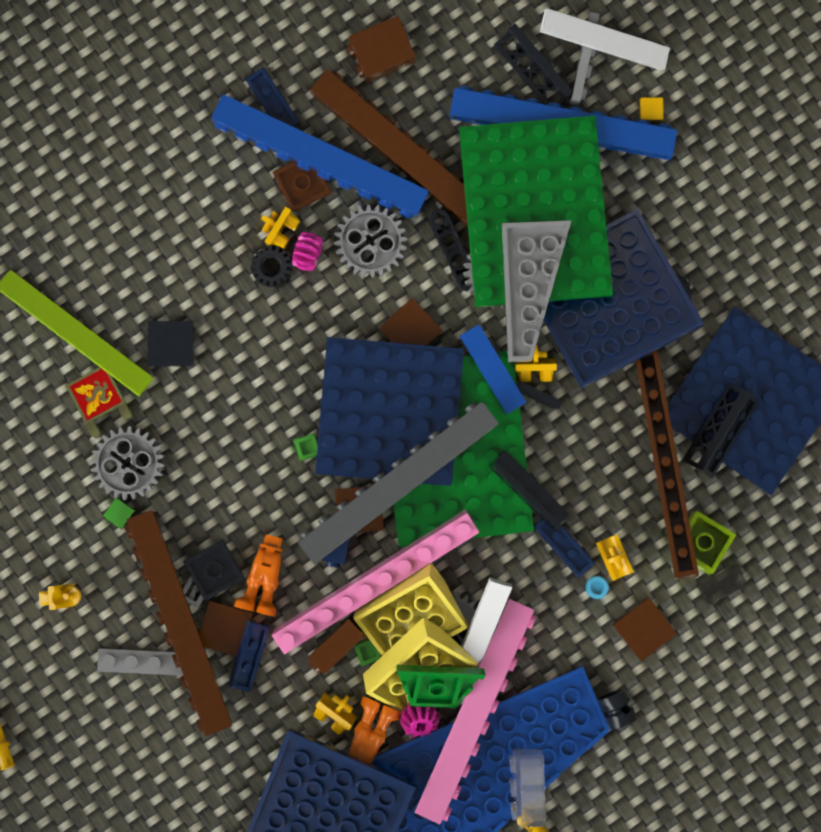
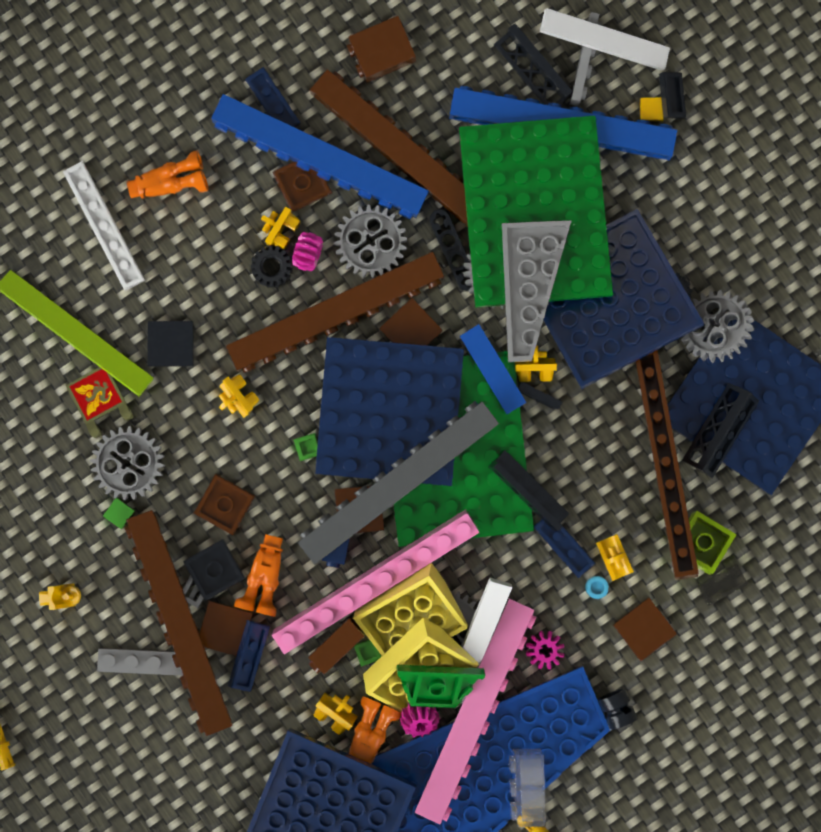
(104, 225): none -> white tile
(164, 180): none -> orange piece
(224, 504): none -> reddish brown tile
(233, 398): none -> yellow hips
(335, 312): none -> reddish brown brick
(539, 655): none -> dark pink gear
(672, 95): none -> black tile
(732, 336): none -> light grey gear

